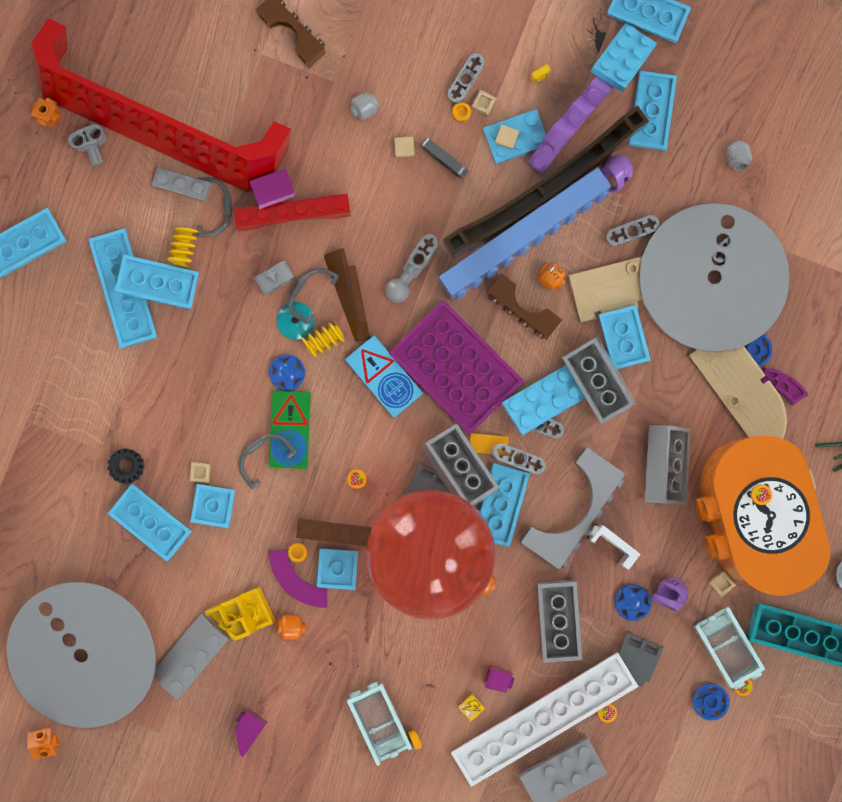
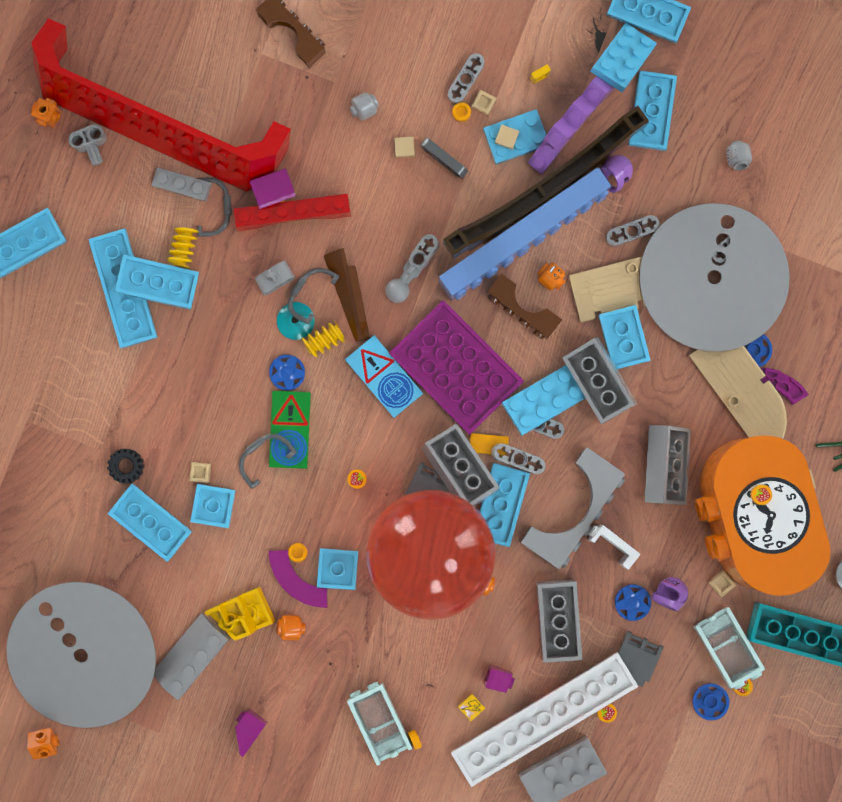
(333, 532): reddish brown arch -> none

